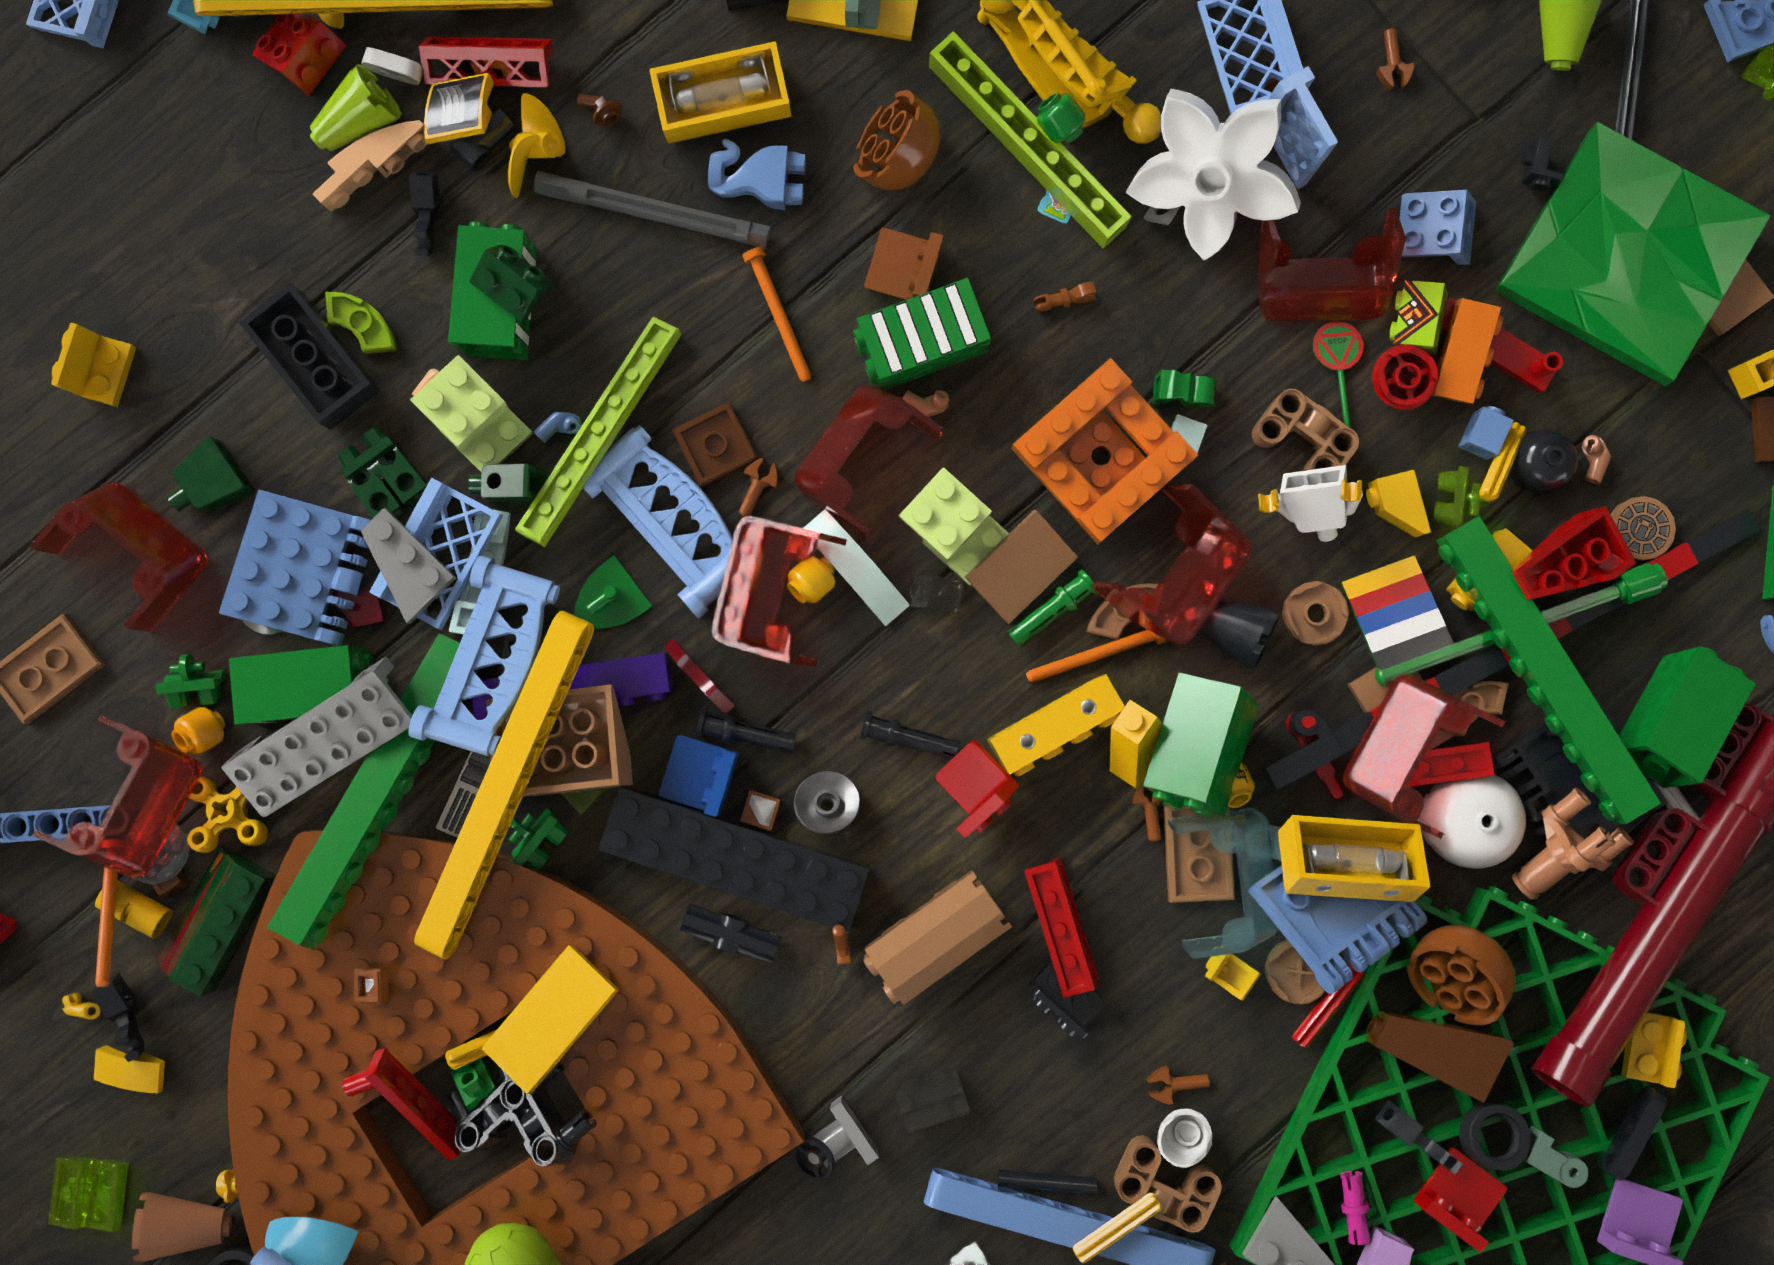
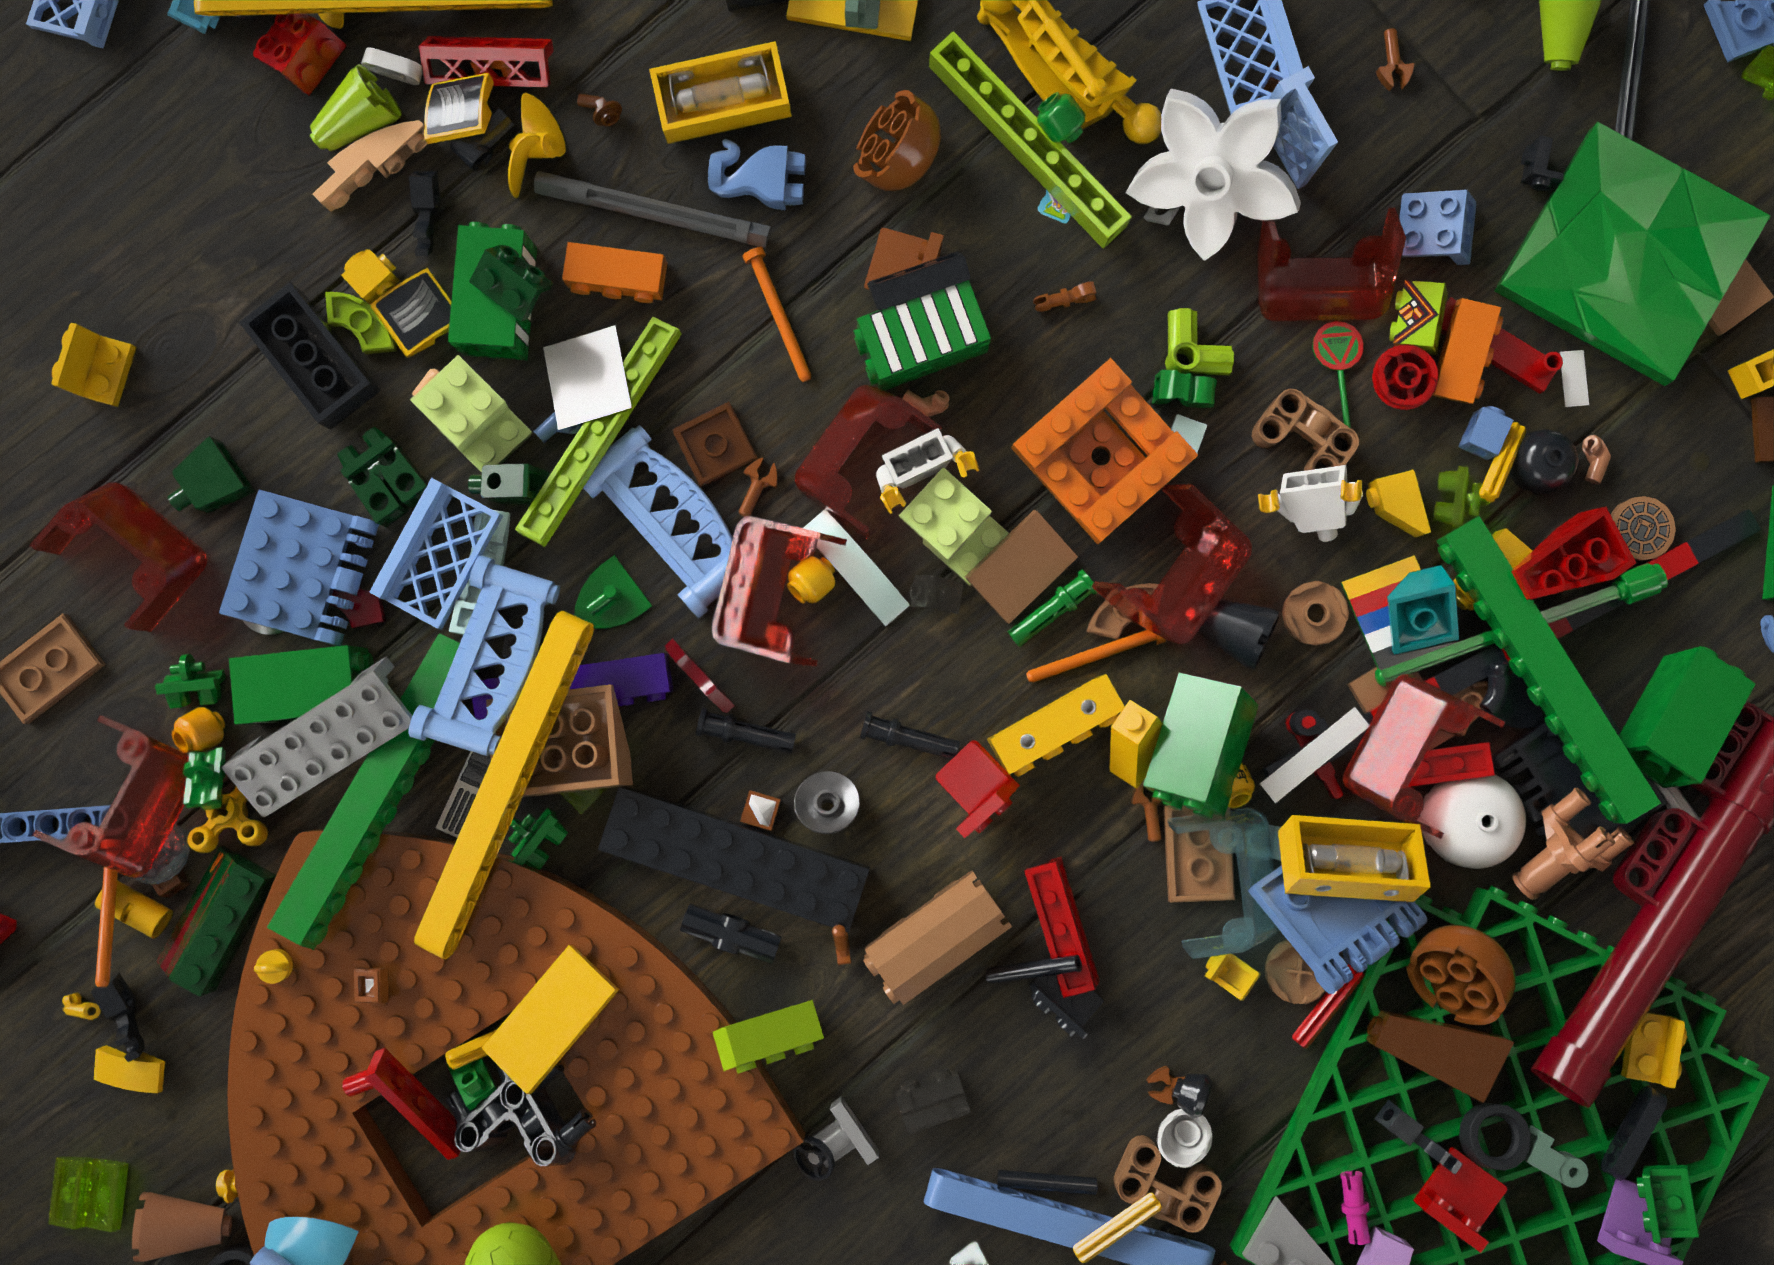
(204, 779): none -> green hips
(274, 966): none -> yellow tile
(370, 275): none -> yellow brick
(406, 564): light grey wing -> none
(415, 312): none -> slope
(587, 377): none -> white sticker
(614, 272): none -> orange brick
(698, 775): blue bracket -> none
(768, 1037): none -> lime brick
(918, 461): none -> white torso
(919, 280): none -> black slope
(1034, 969): none -> black piece
(1183, 340): none -> lime piece
(1193, 1093): none -> black cone
(1314, 755): none -> white sticker
(1423, 610): none -> teal slope
(1509, 698): none -> black arm
(1574, 378): none -> white sticker
(1668, 1201): none -> green bracket

